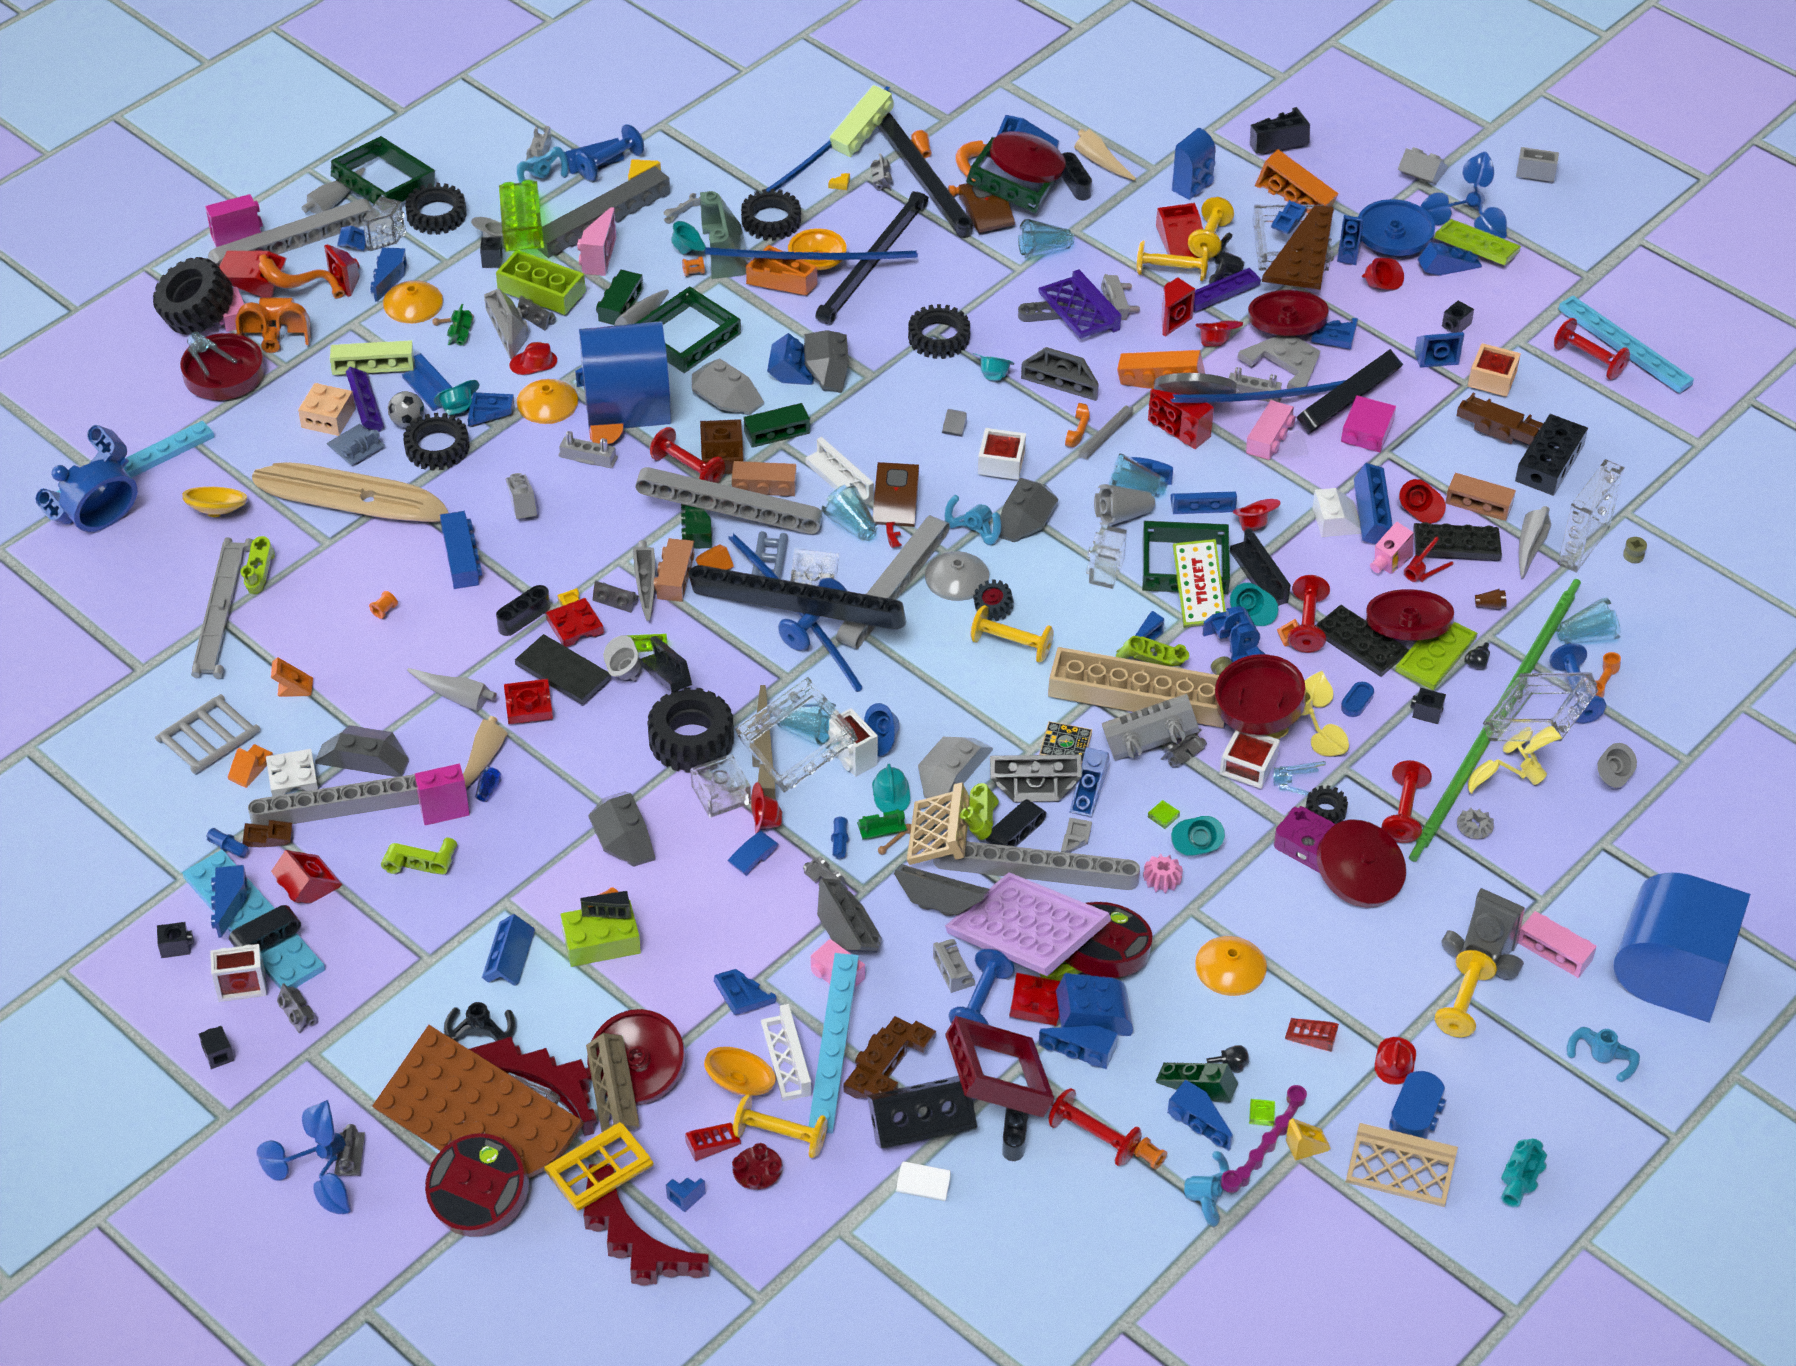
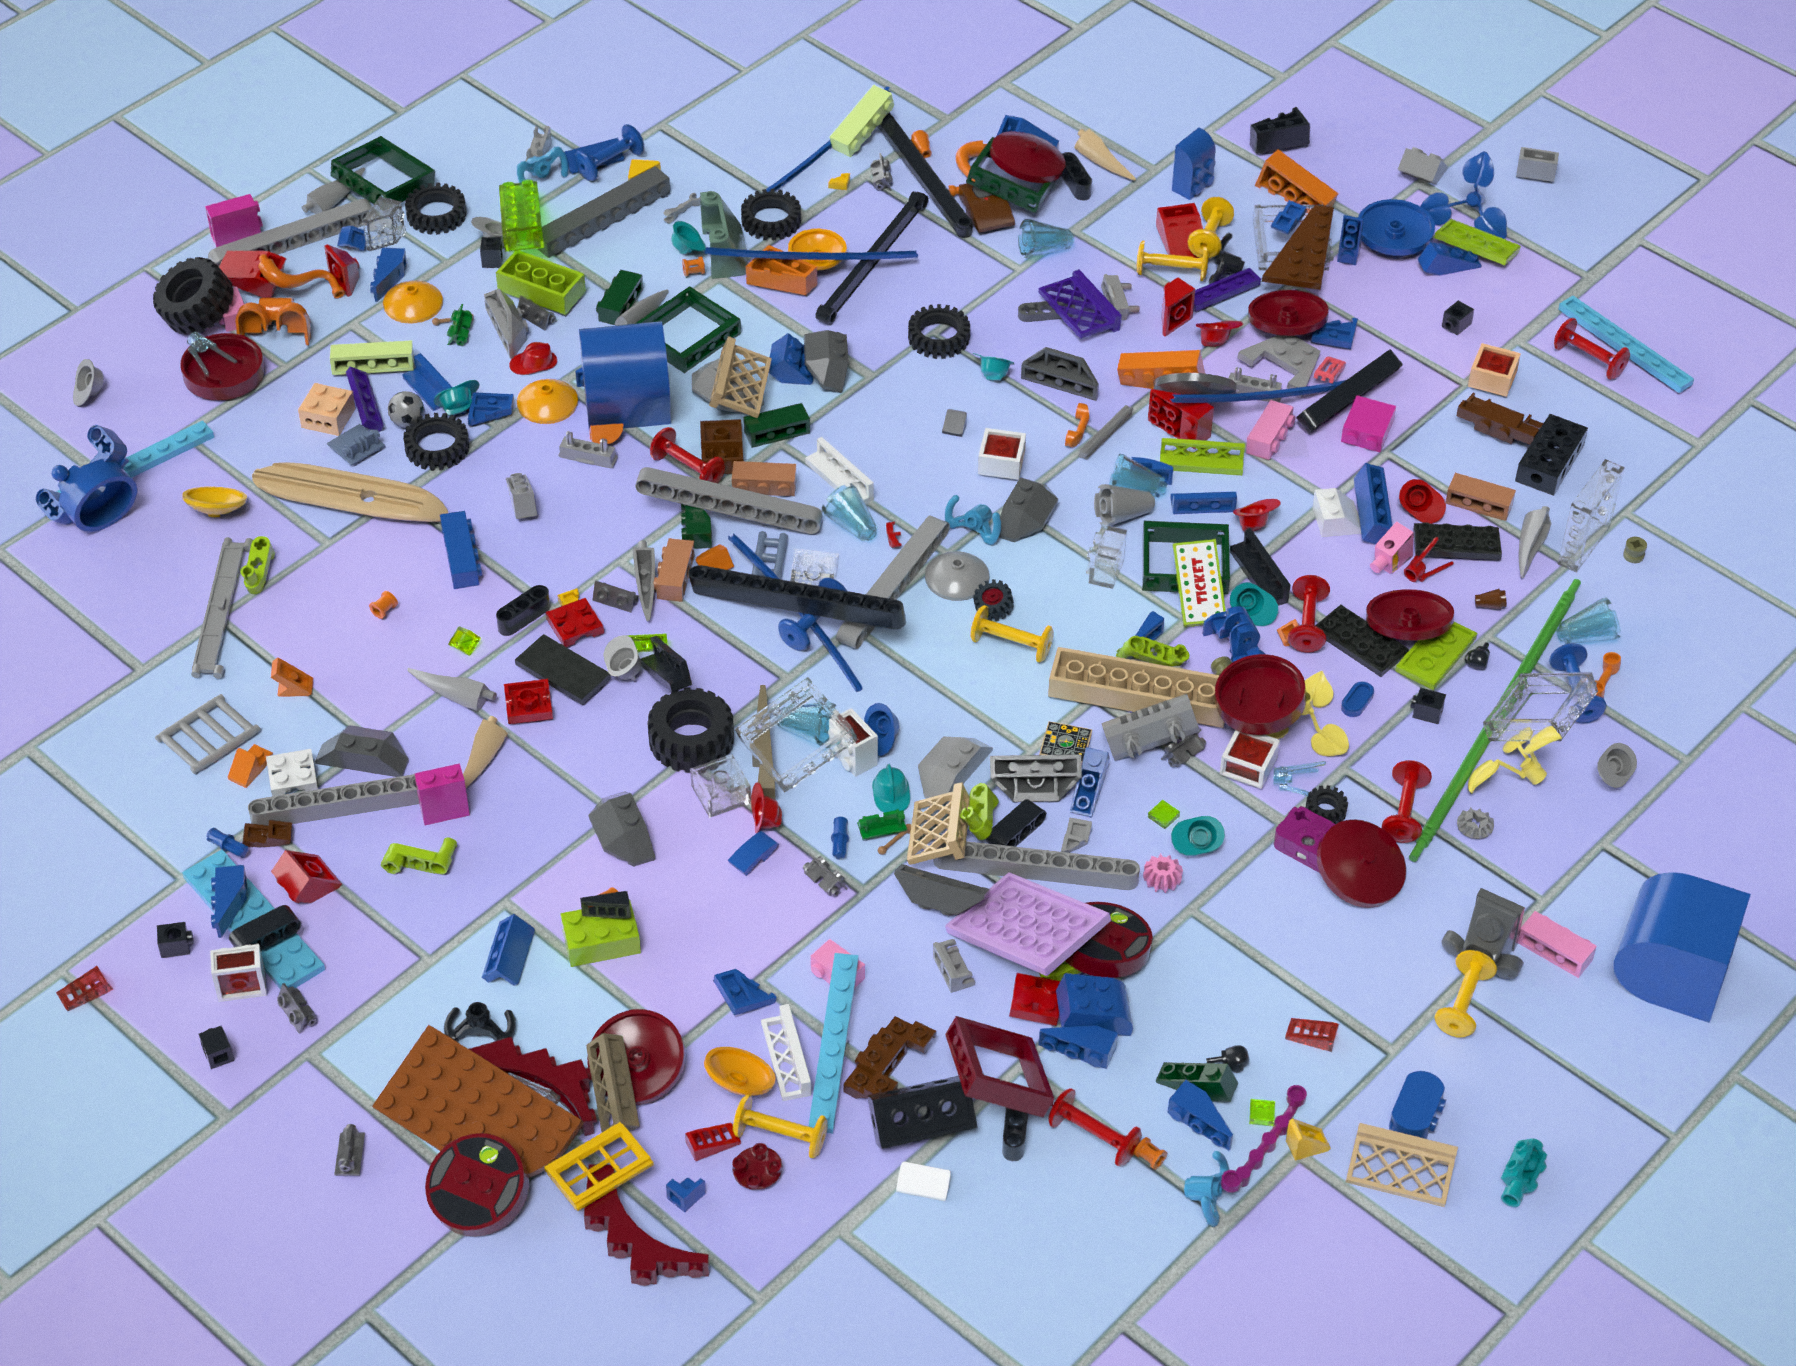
(81, 982): none -> clear red slope
(87, 382): none -> light grey piece
(270, 340): orange bush -> none
(317, 1124): blue plant -> none
(464, 640): none -> clear neon green slope
(487, 783): clear blue cone -> none
(598, 244): bright pink slope -> none
(727, 362): none -> tan fence
(846, 918): dark grey wedge -> none
(896, 494): reddish brown slope -> none
(993, 965): blue hose -> none
(1201, 460): none -> lime fence
(1230, 974): light orange dish -> none
(1332, 377): none -> coral tile
(1384, 274): red piece -> none
(1394, 1060): red piece -> none
(1439, 349): blue slope -> none
(1605, 1048): dark azure piece -> none

